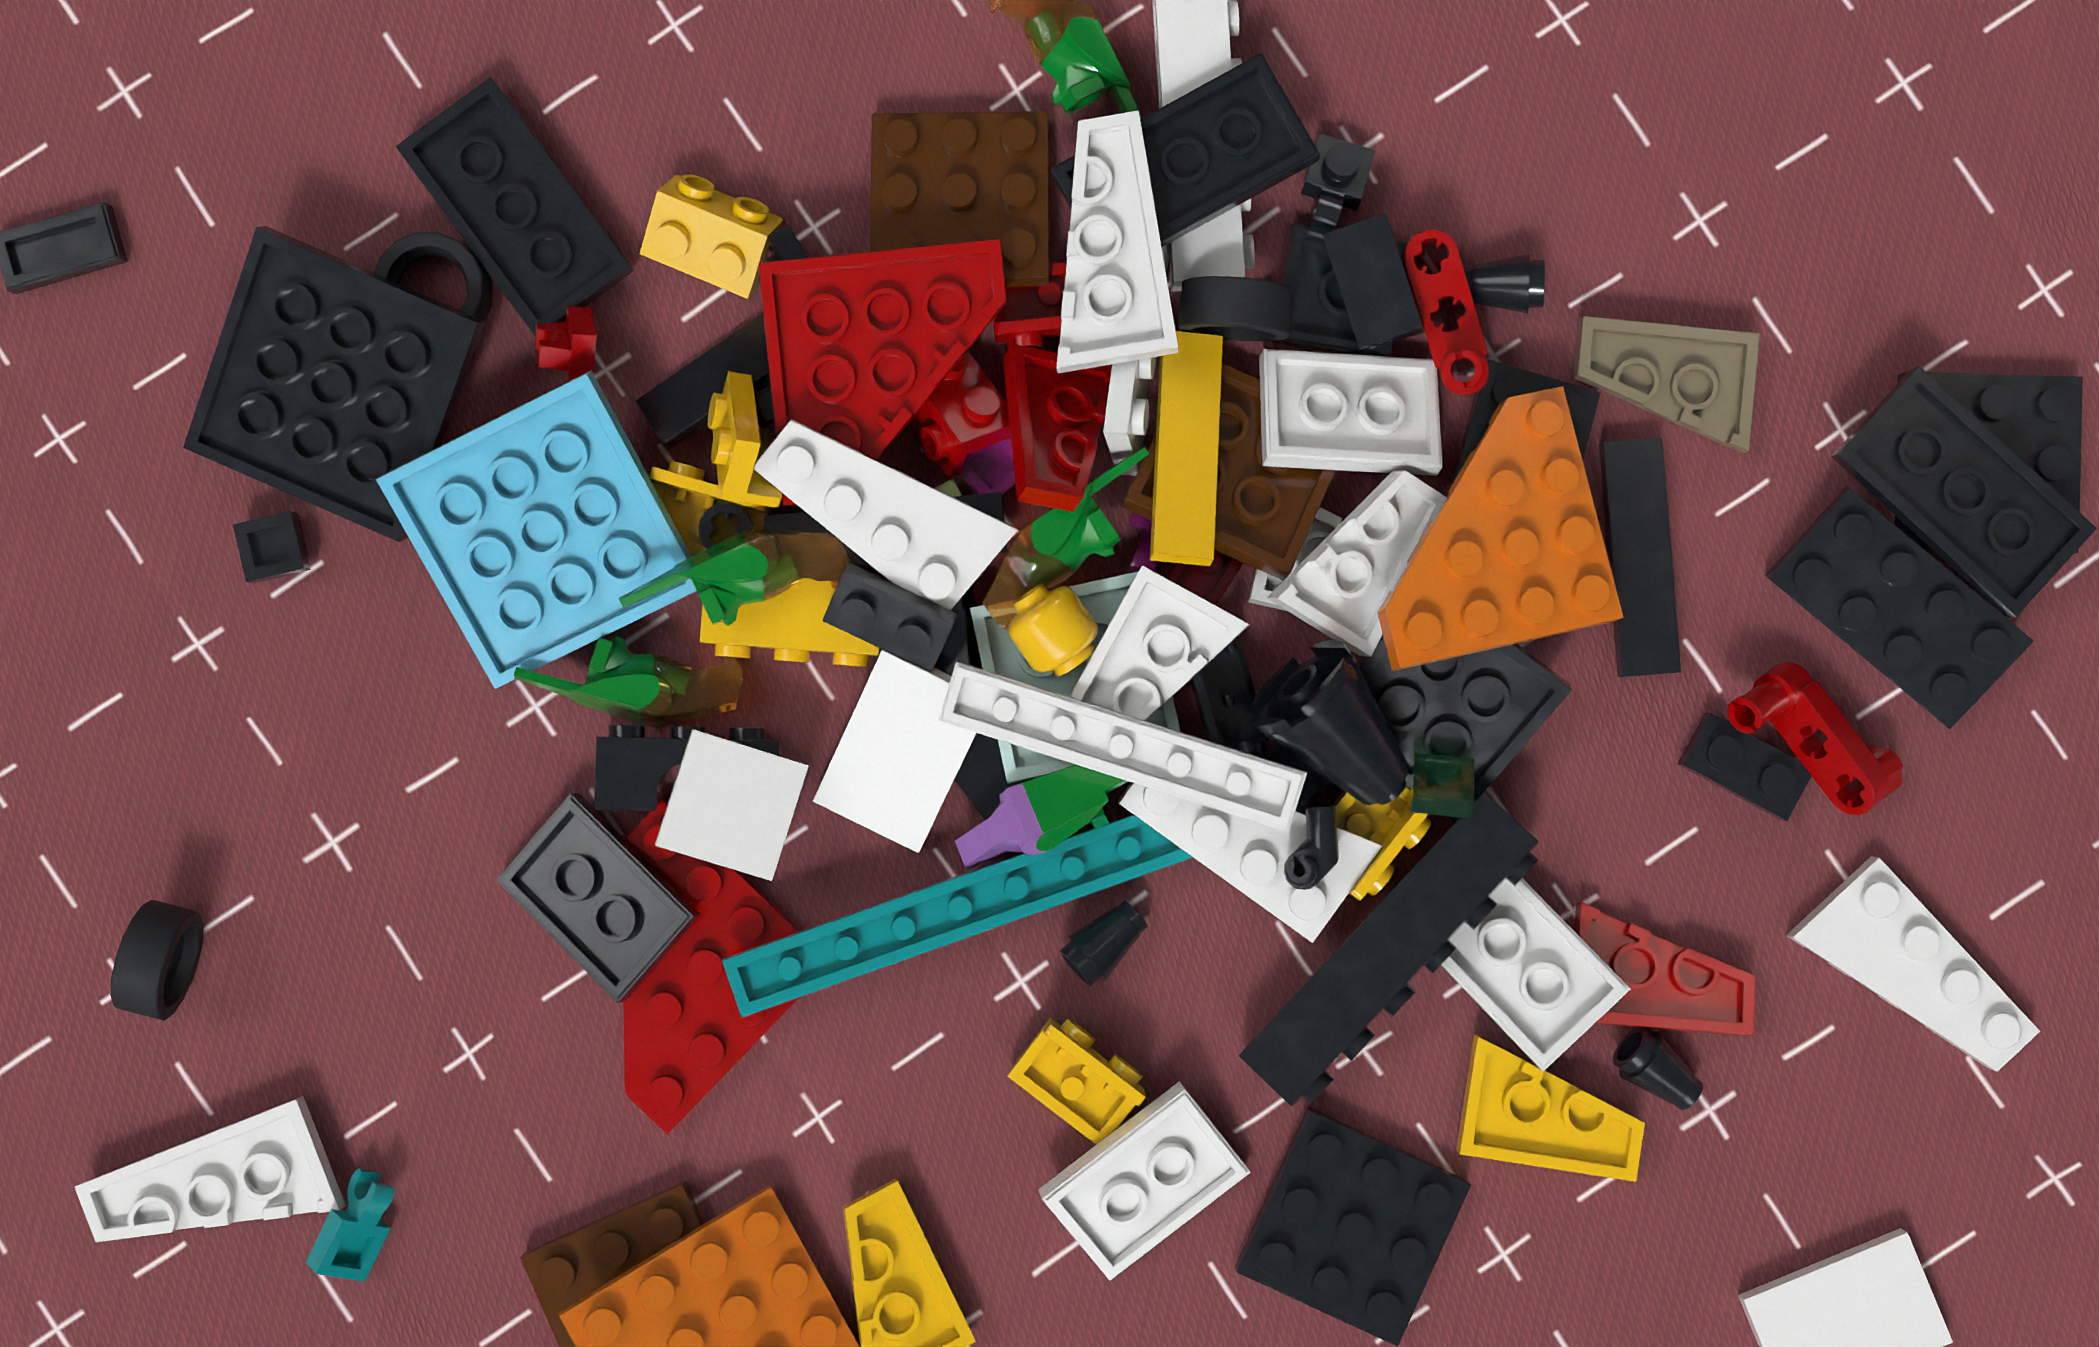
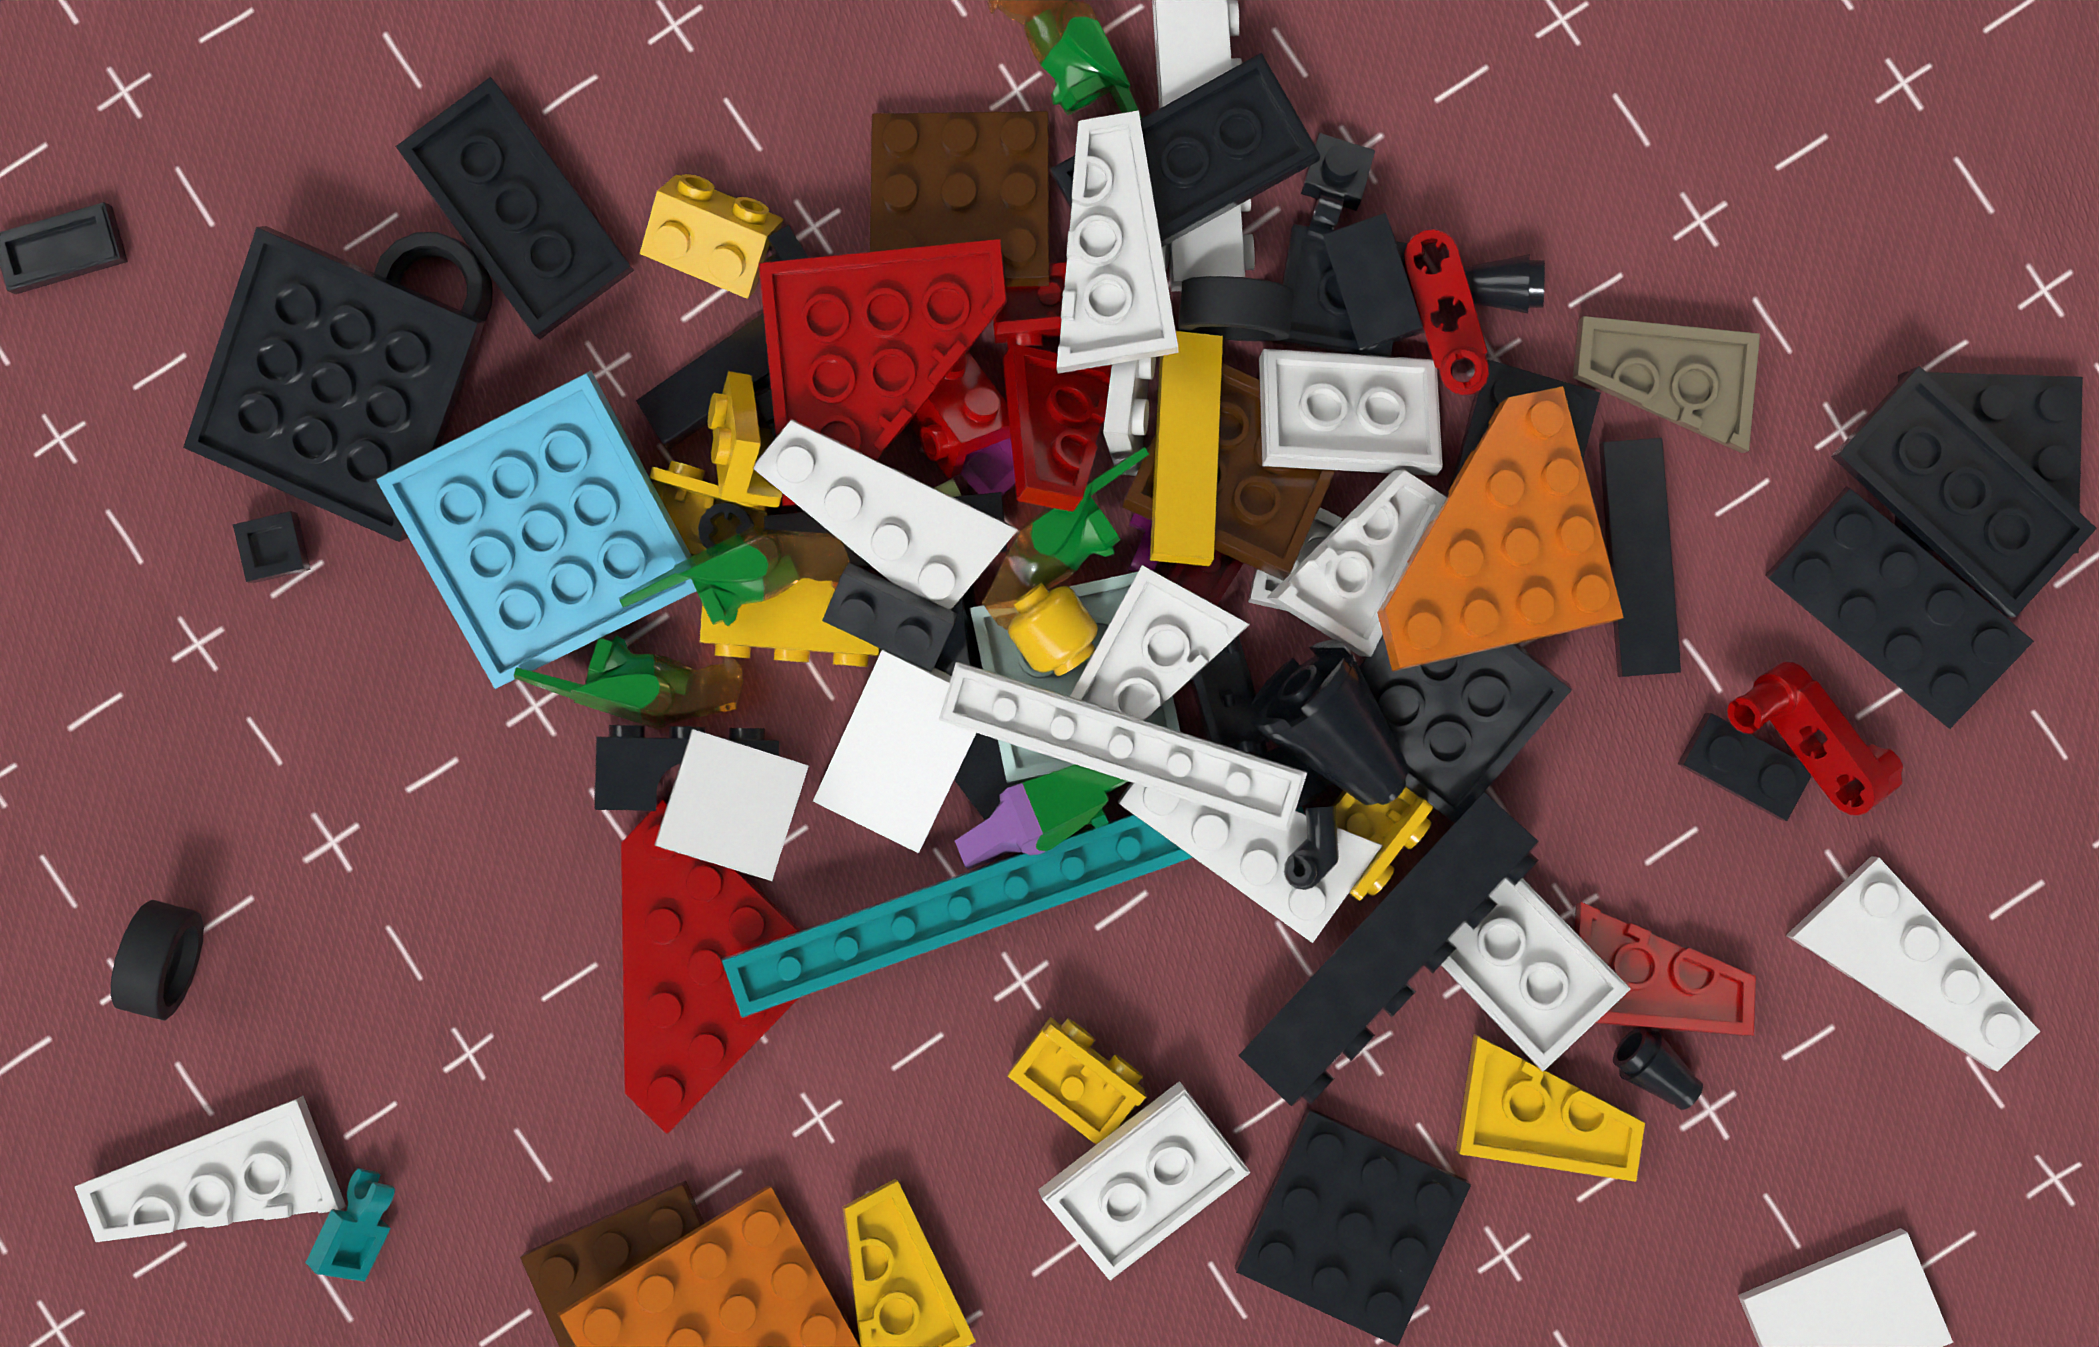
(568, 344): red tile -> none
(598, 897): tile -> none
(1103, 943): black cone -> none
(1442, 785): clear green tile -> none

